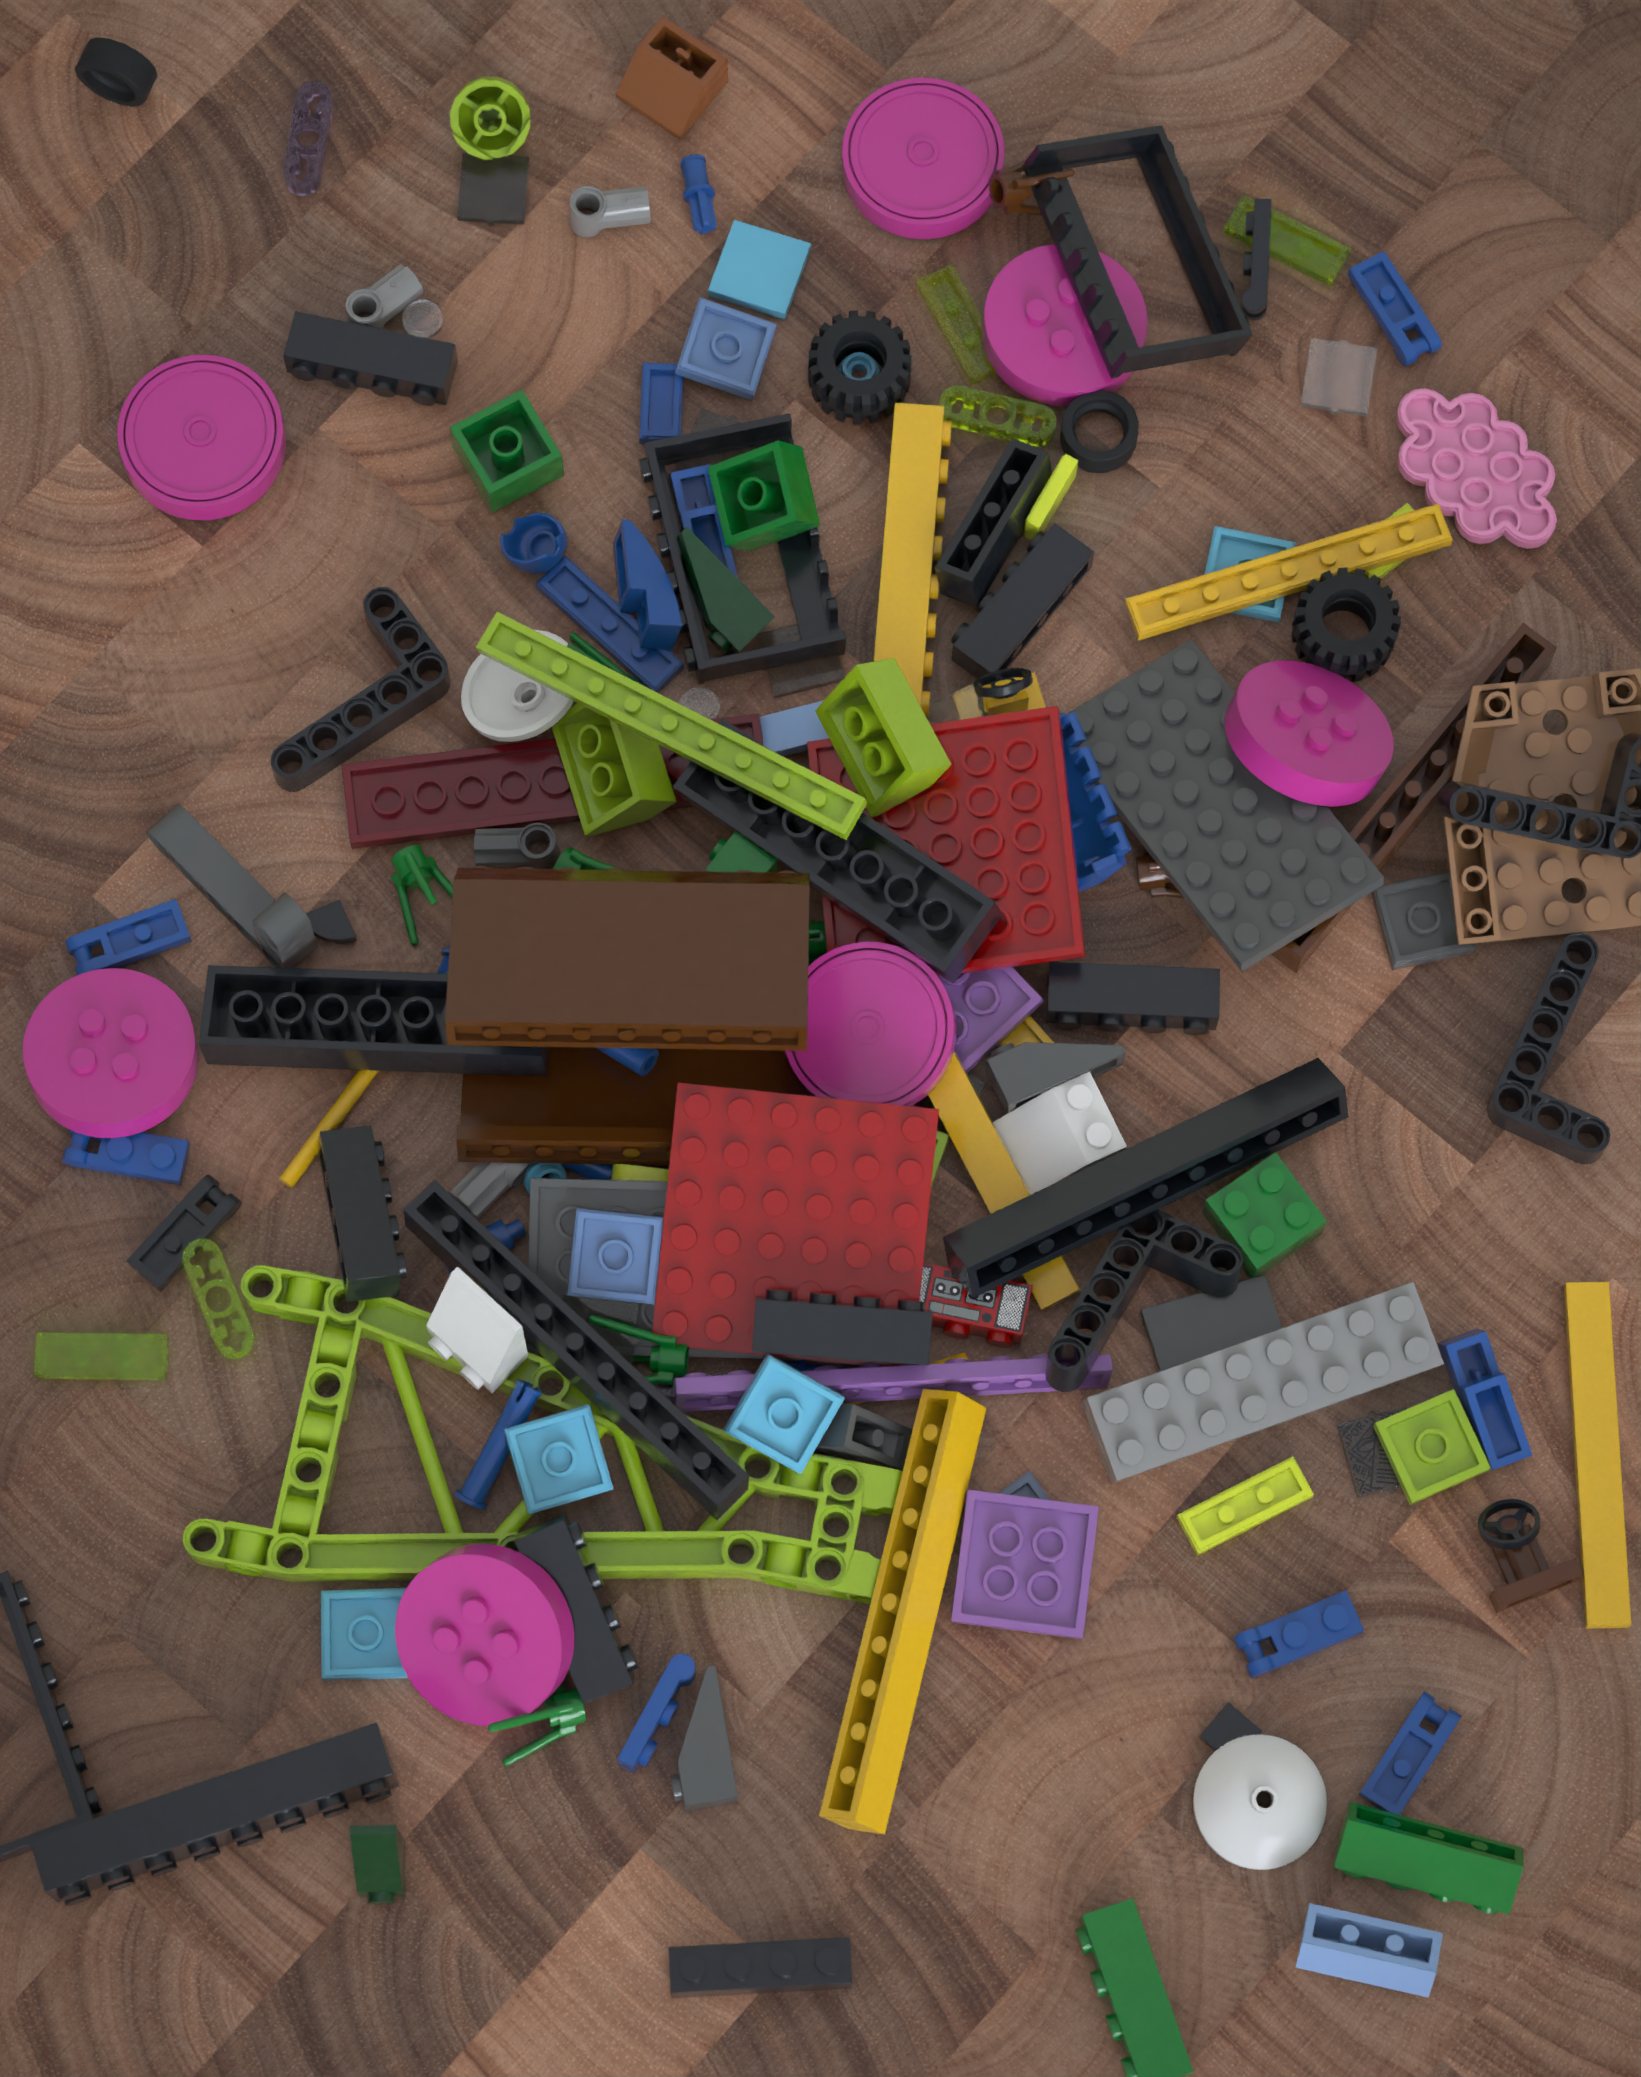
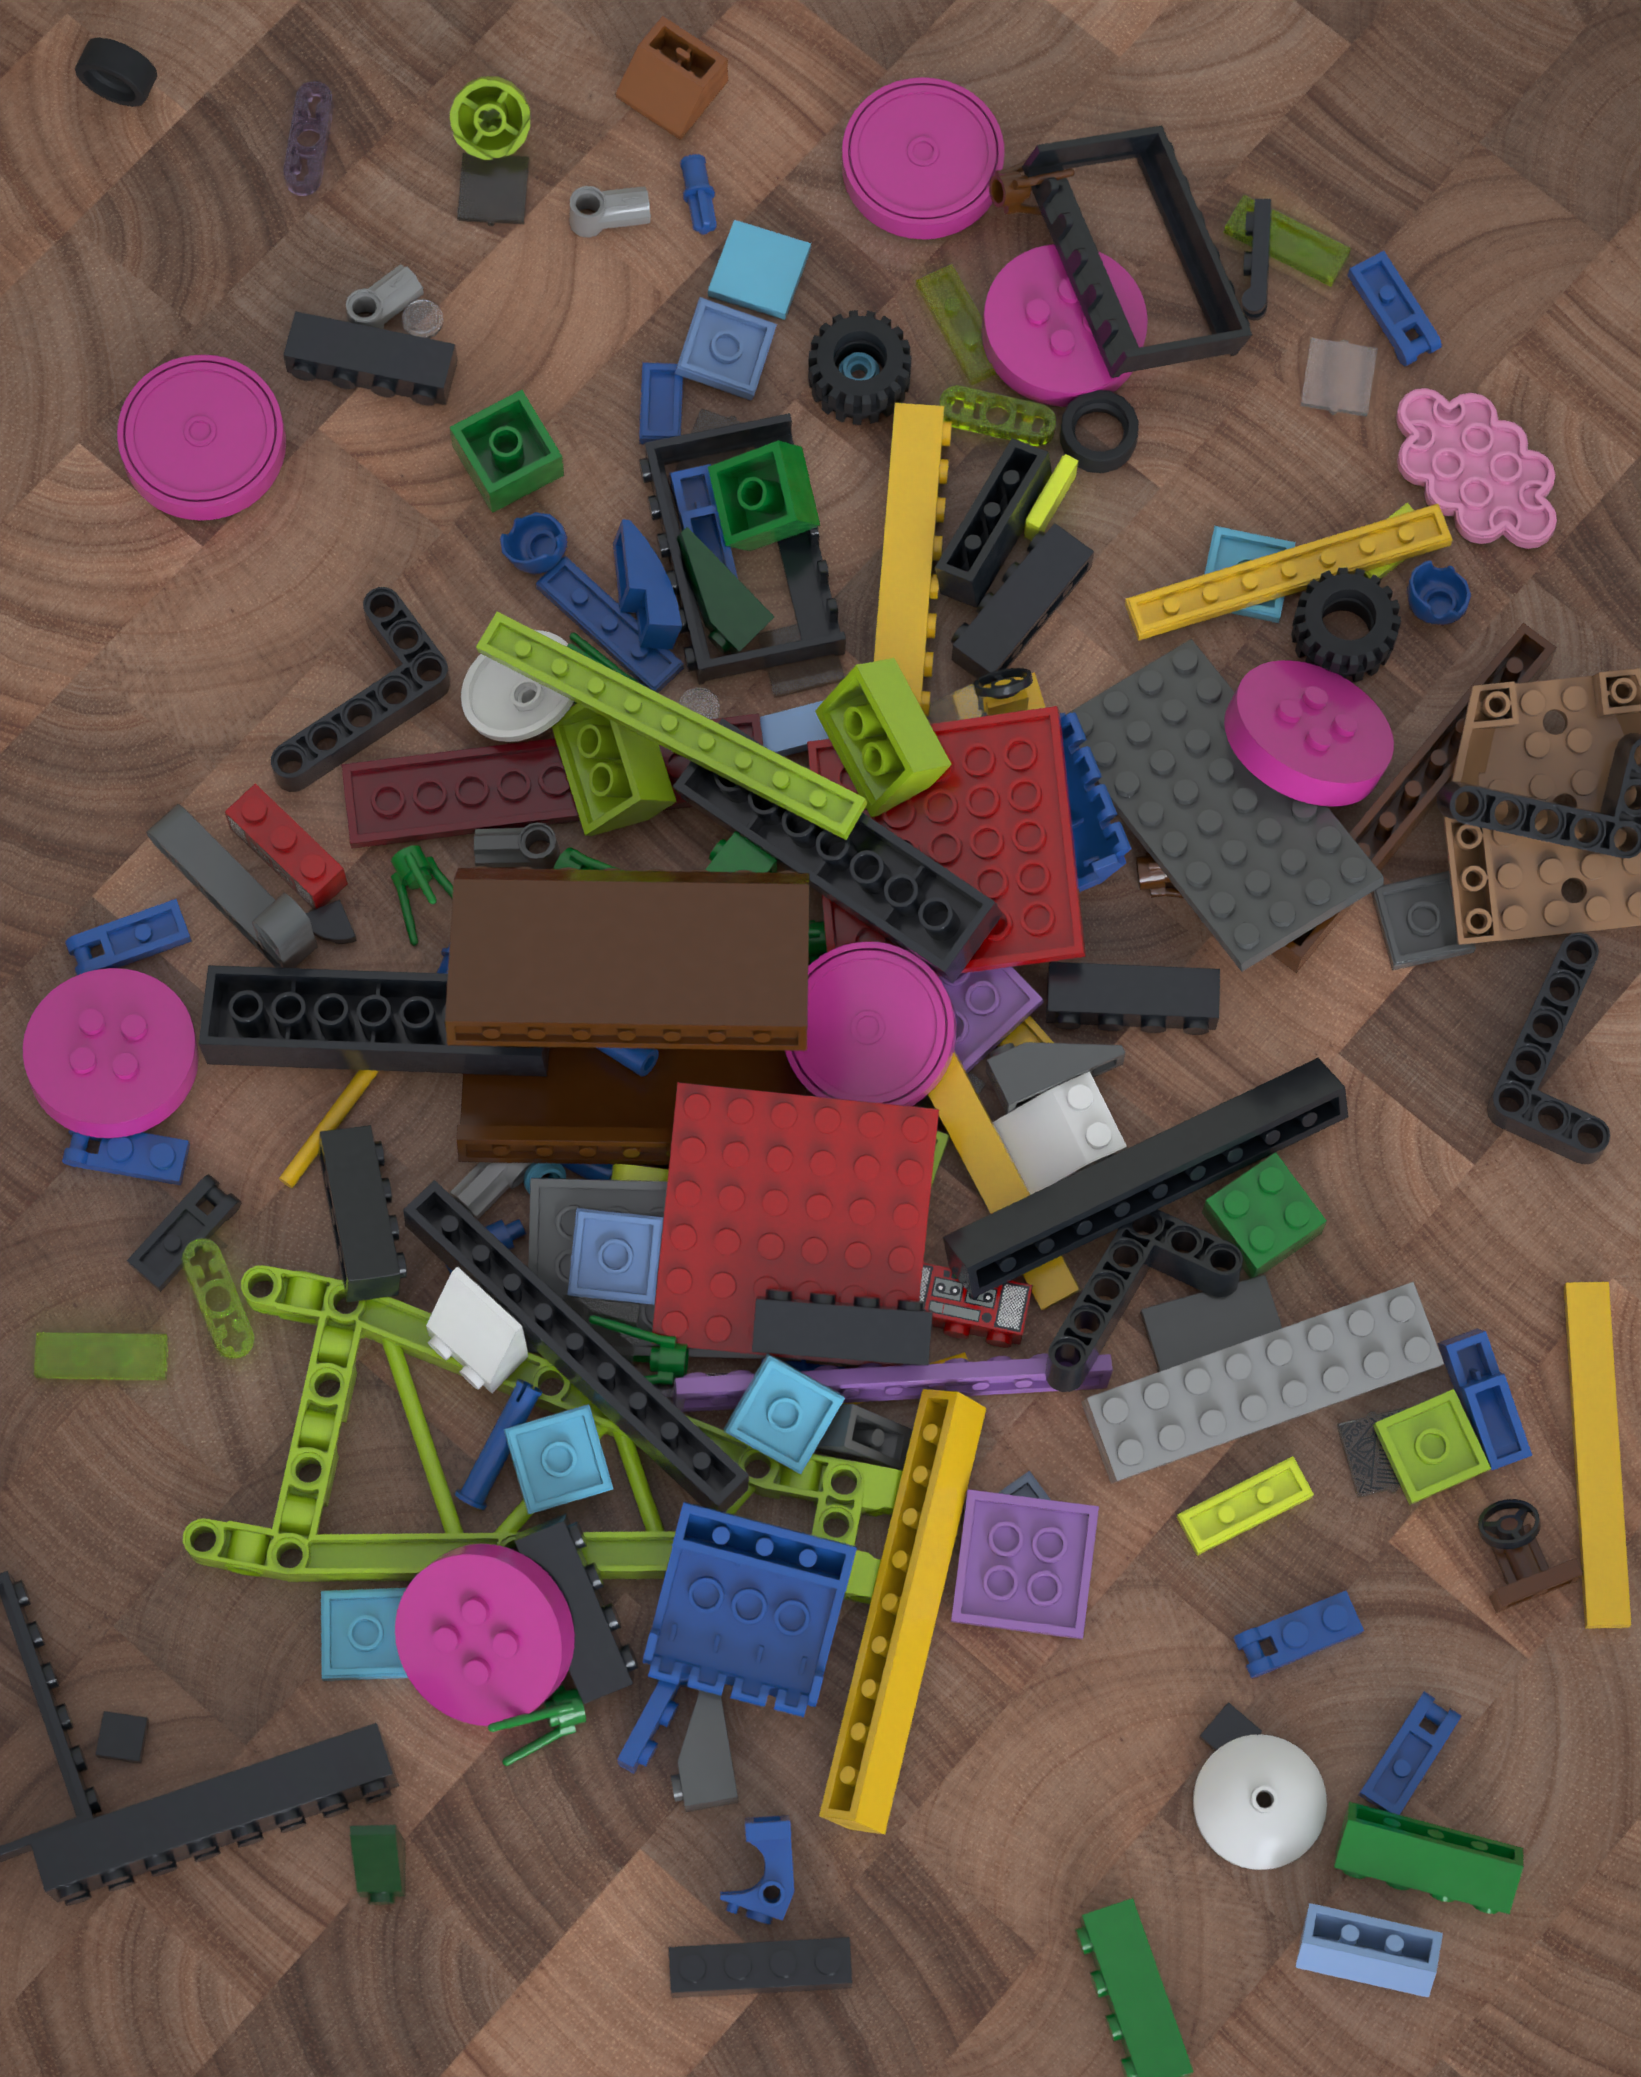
(122, 1737): none -> black tile
(286, 847): none -> red brick
(748, 1609): none -> blue slope
(773, 1840): none -> blue tile
(1437, 594): none -> blue hair

